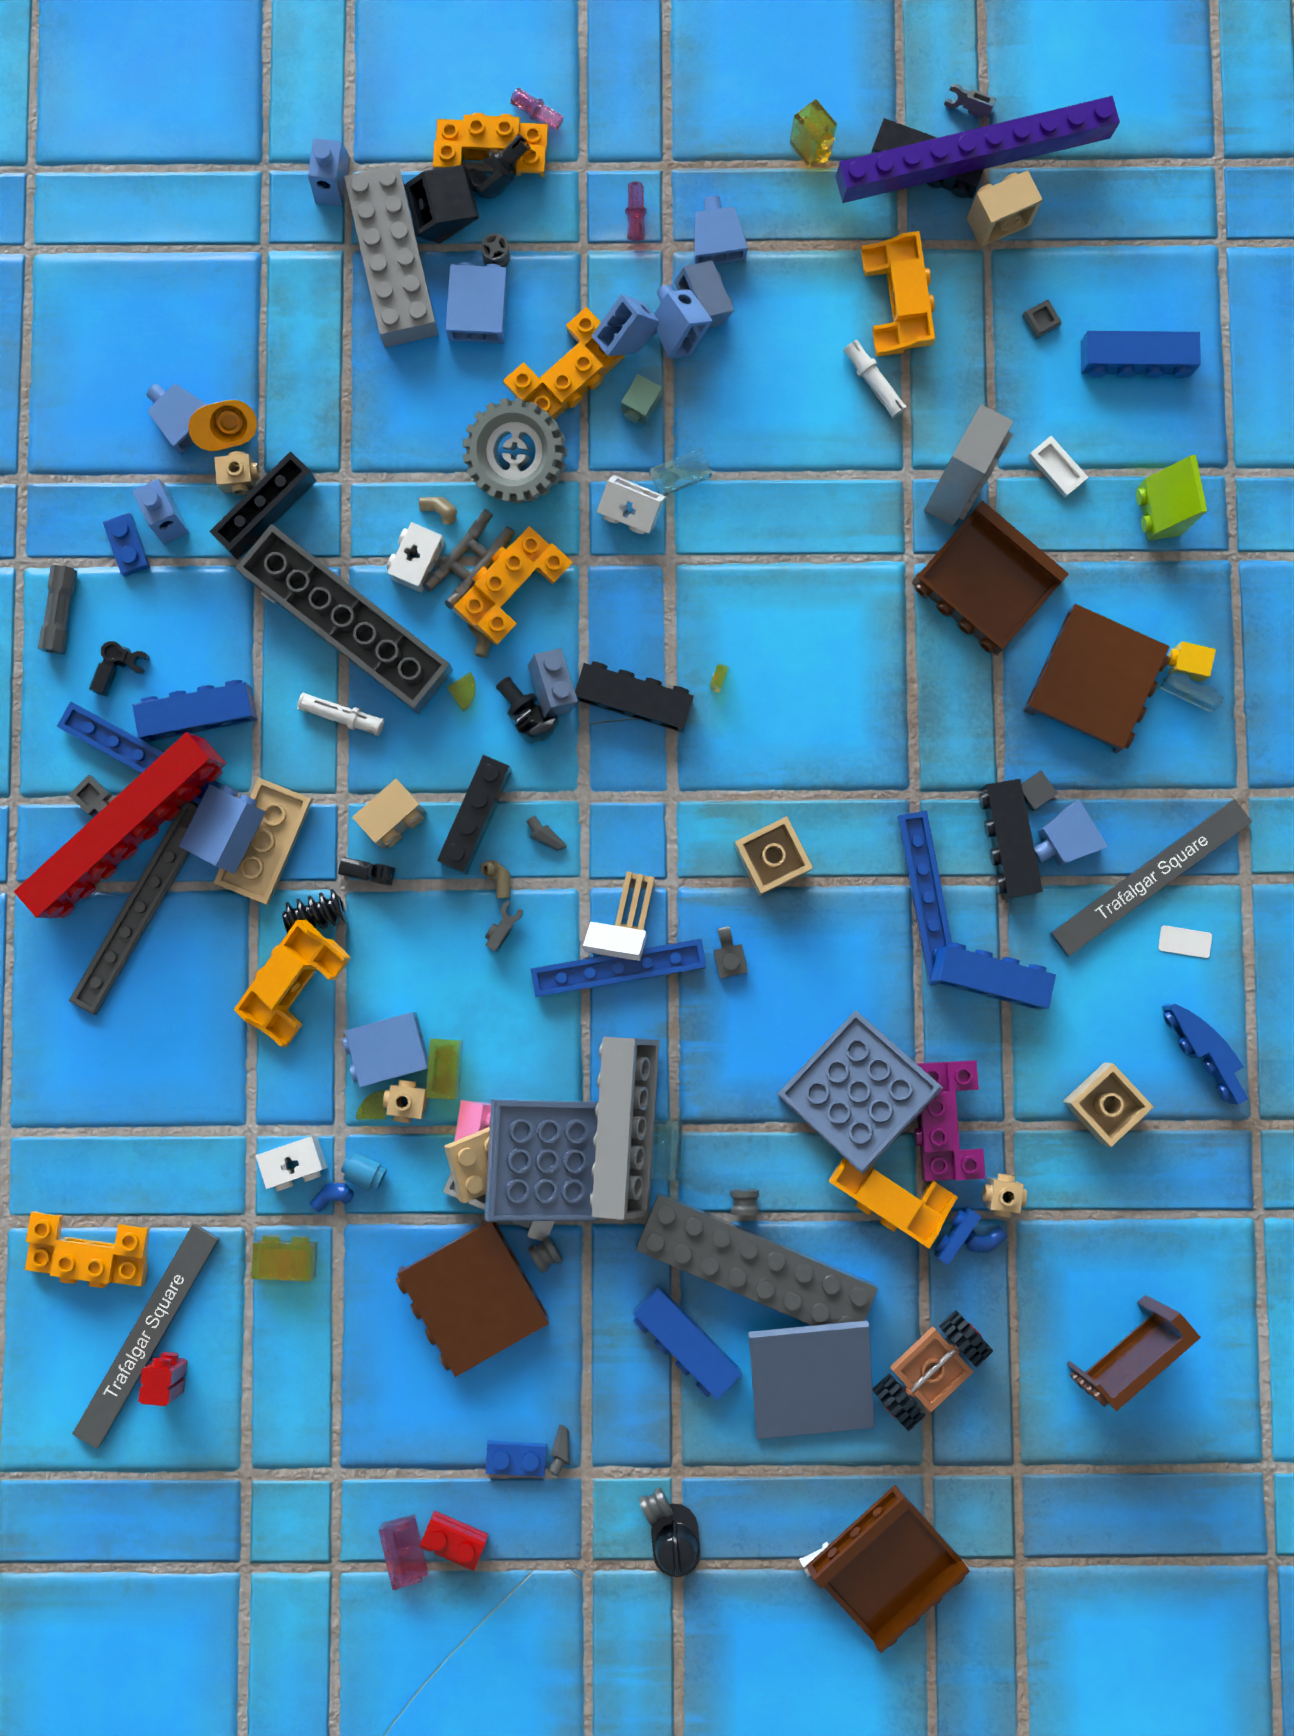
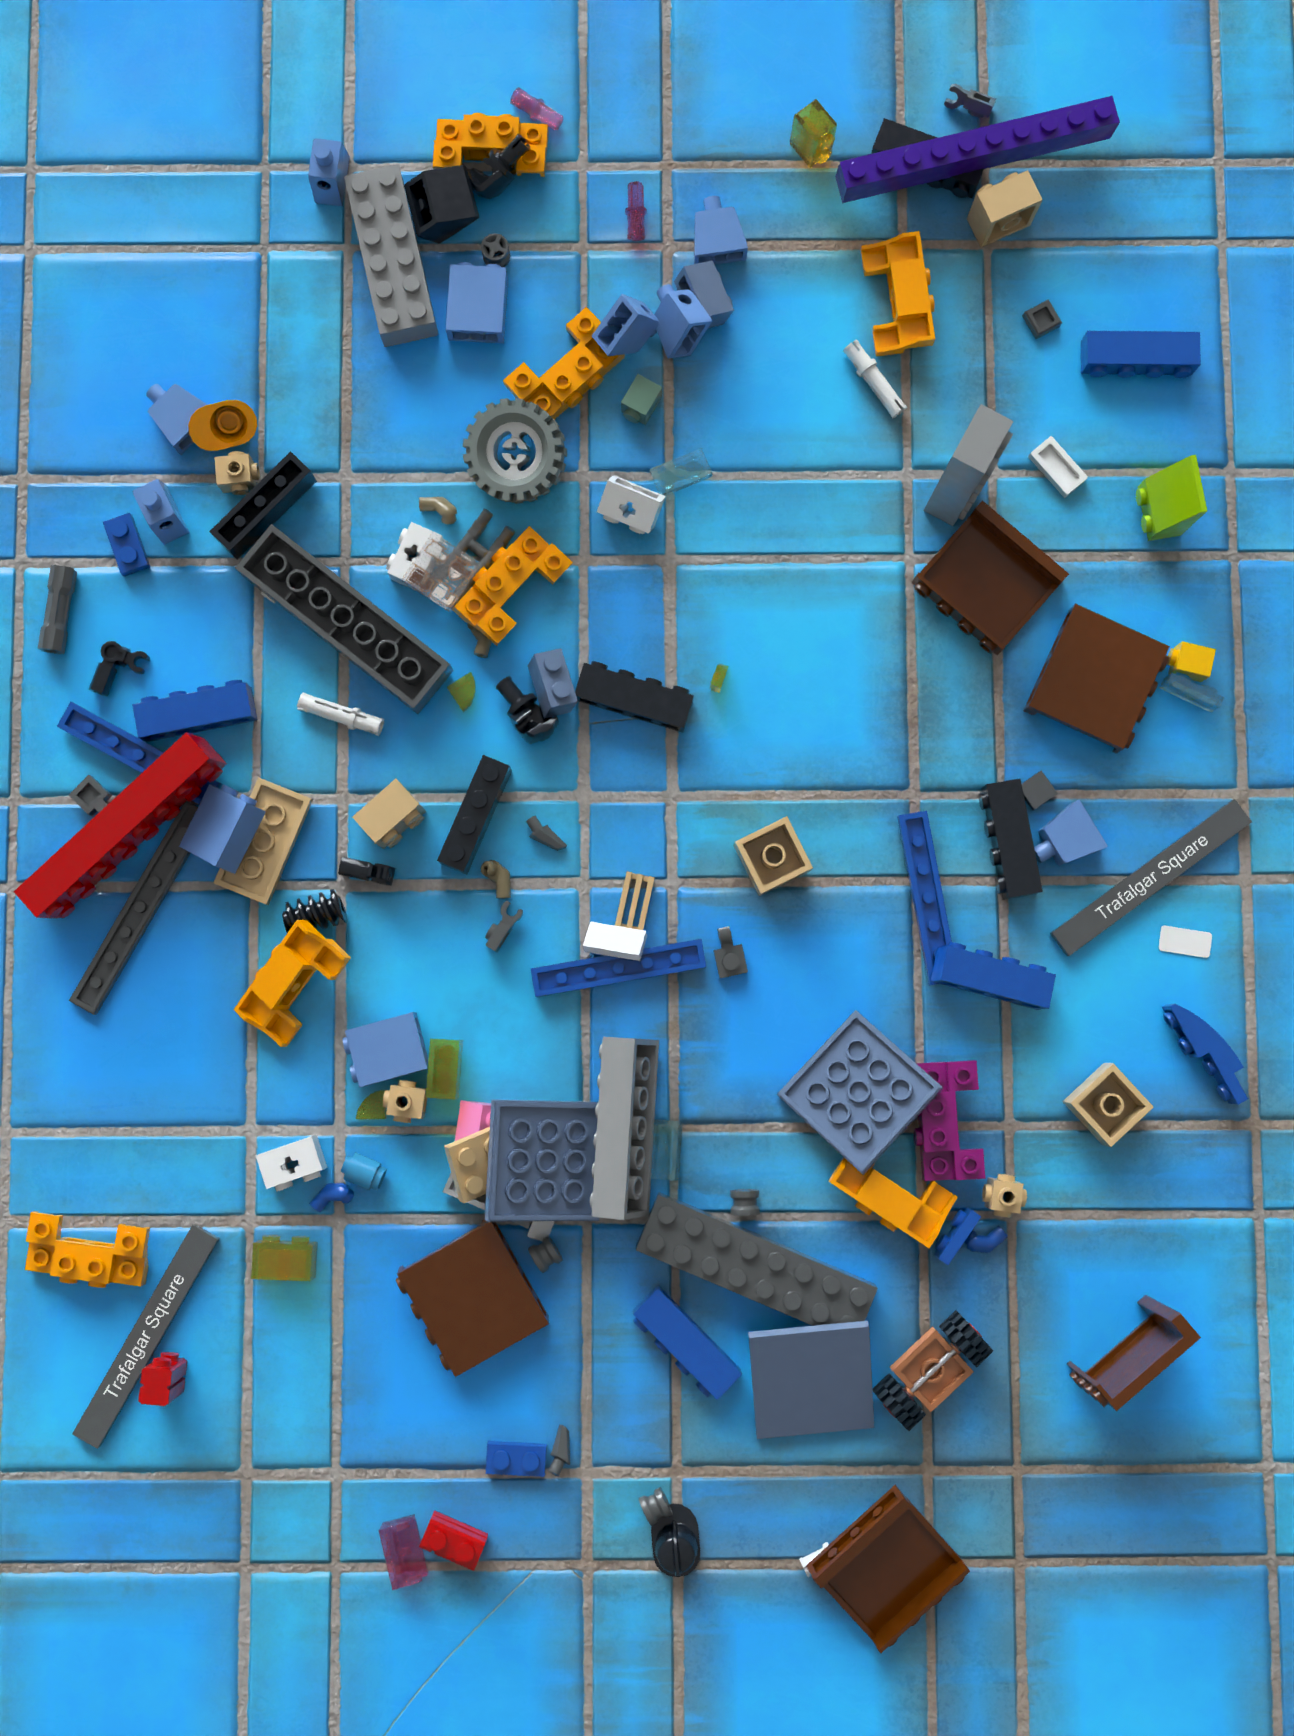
(441, 571): none -> clear tile

